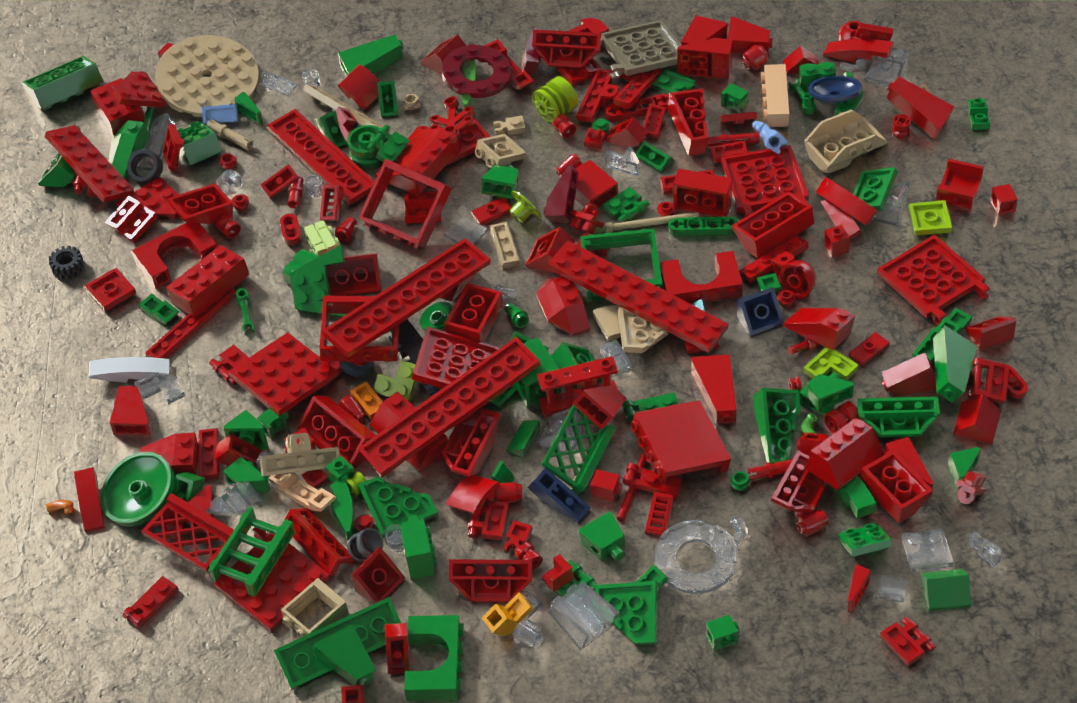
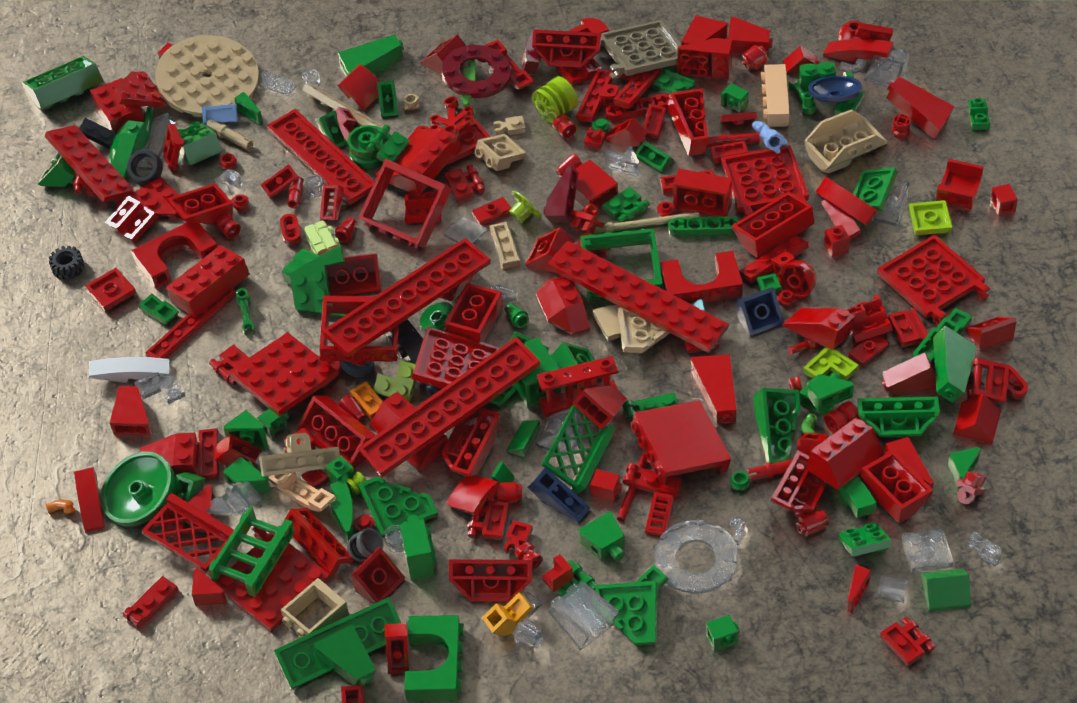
(97, 132): none -> black plate
(206, 591): none -> red slope
(459, 182): none -> red plate
(500, 181): green torso -> none
(614, 349): clear slope -> none
(869, 319): none -> red slope
(908, 327): none -> red plate

